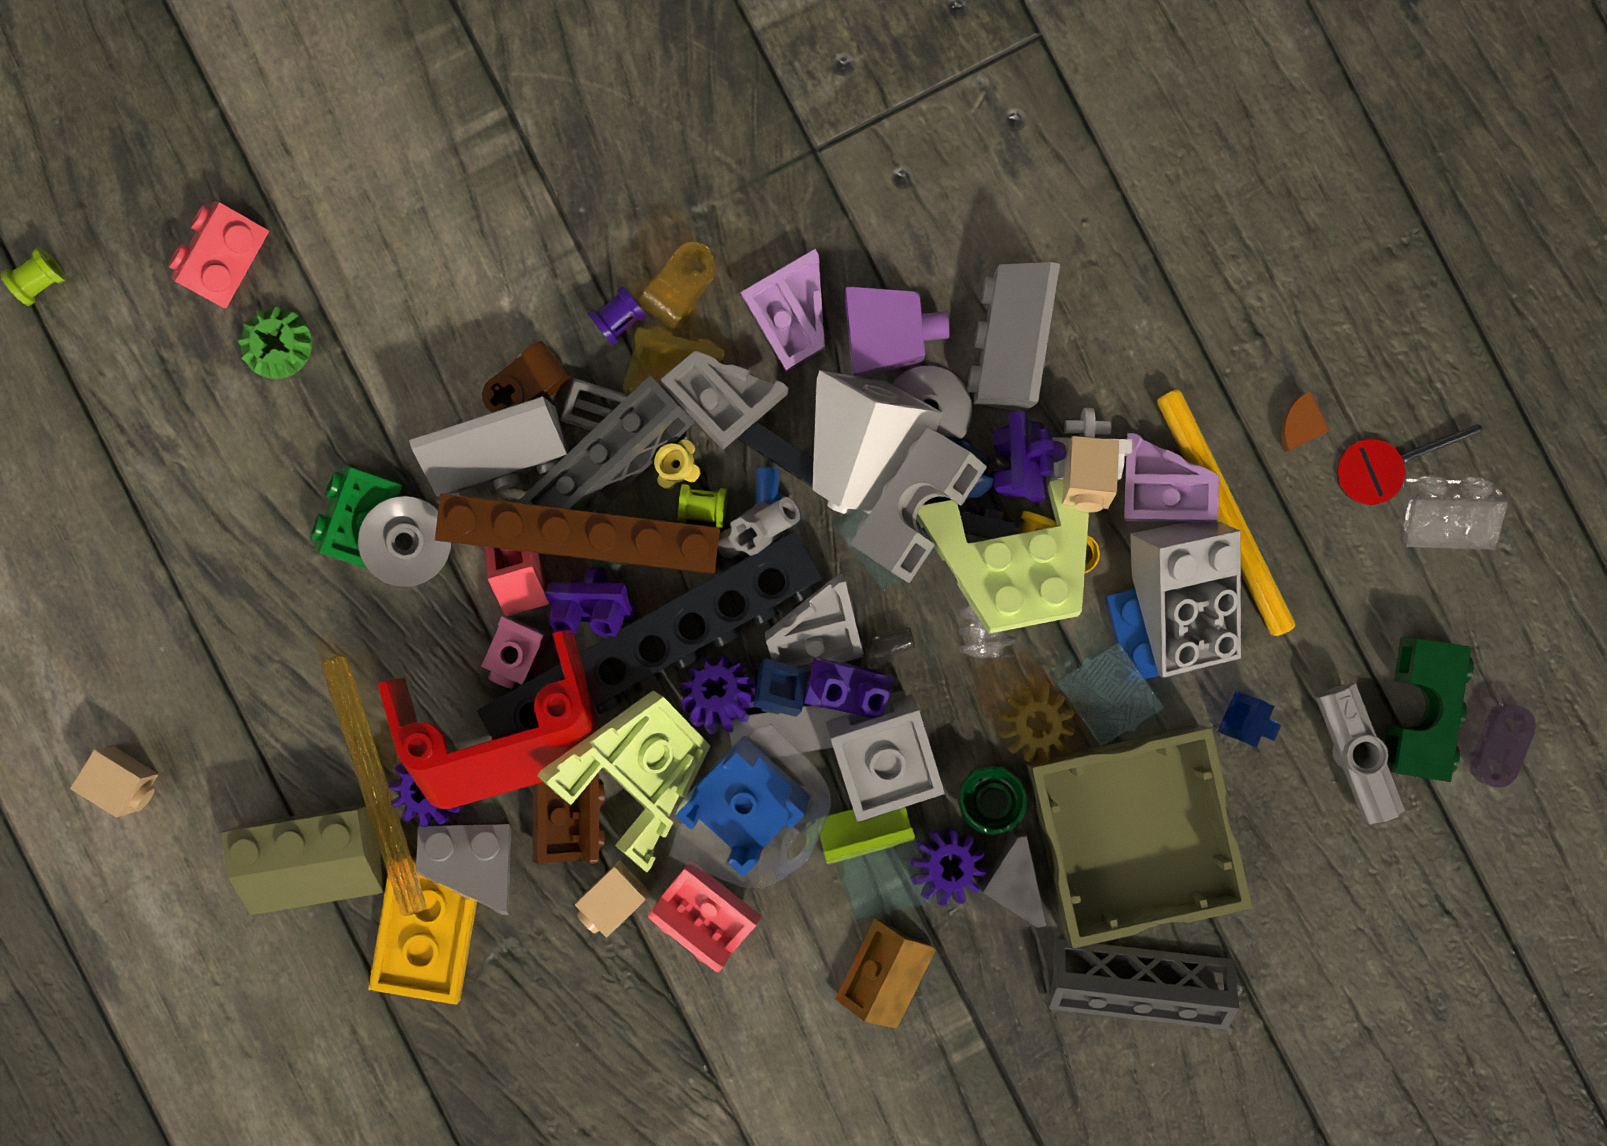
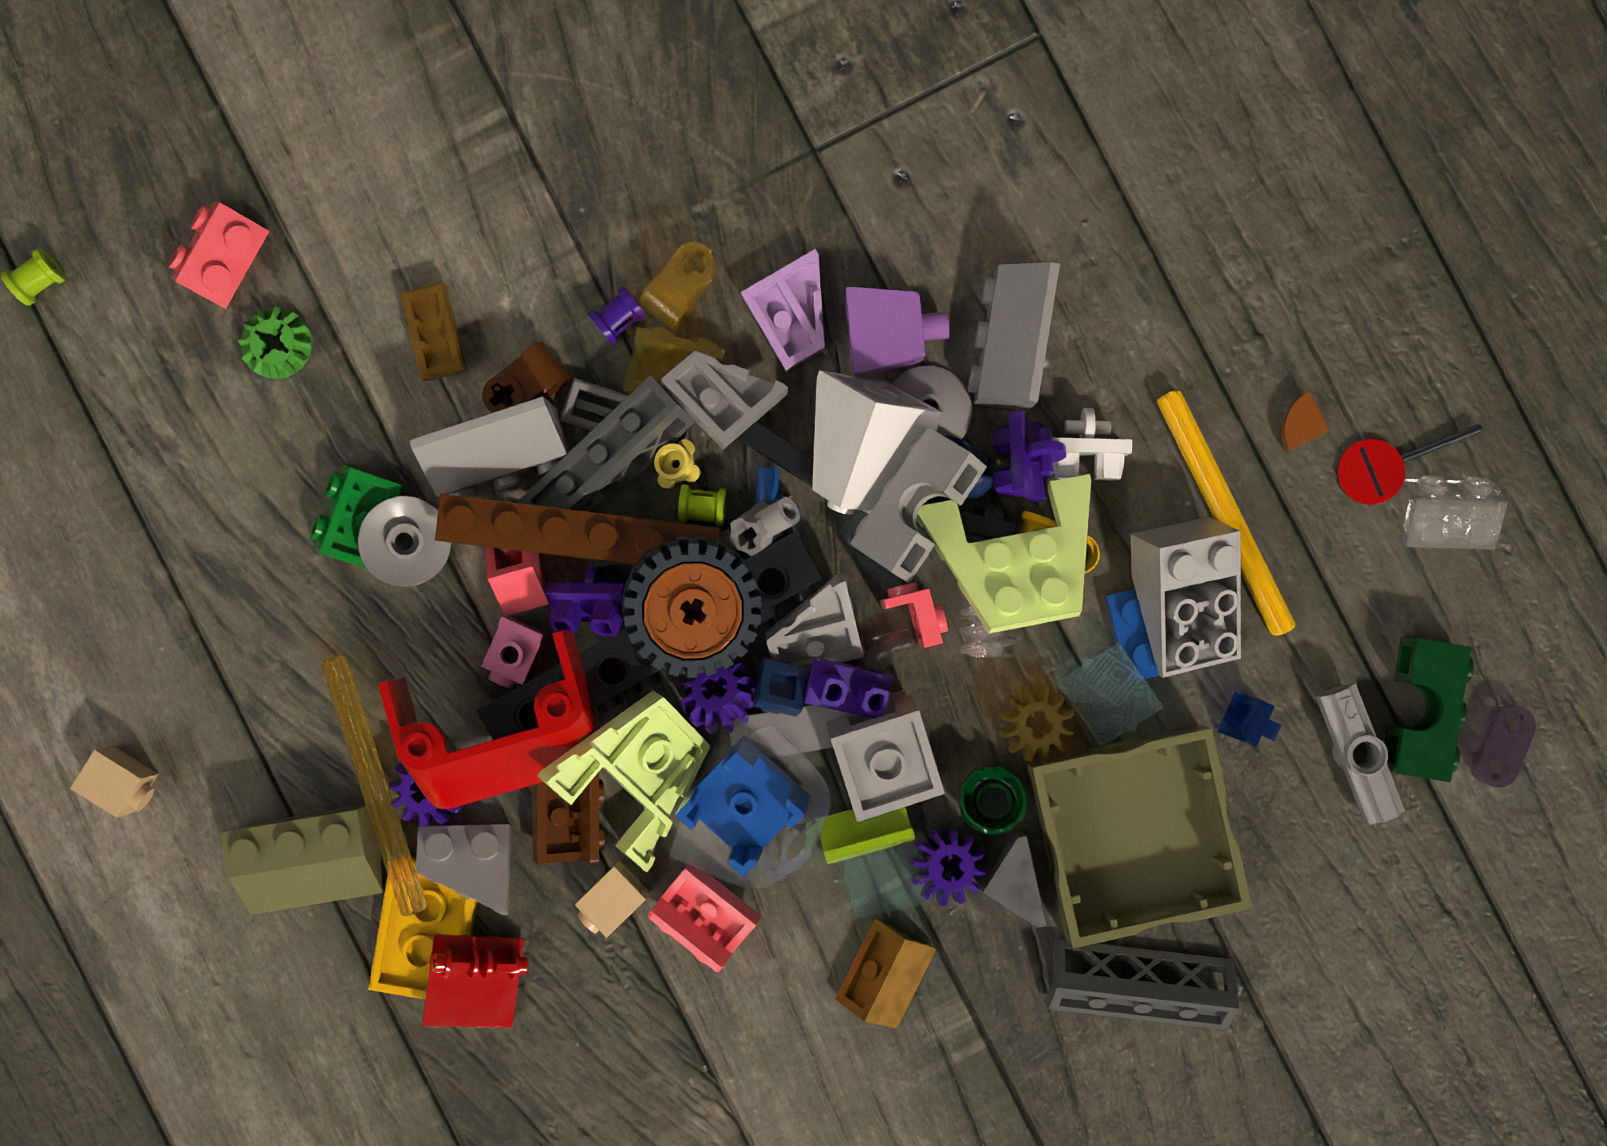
(433, 331): none -> pearl gold plate
(473, 981): none -> red hinge
(700, 639): none -> wheel
(927, 618): none -> coral bracket
(1090, 473): tan brick -> none
(1167, 487): lavender wing -> none

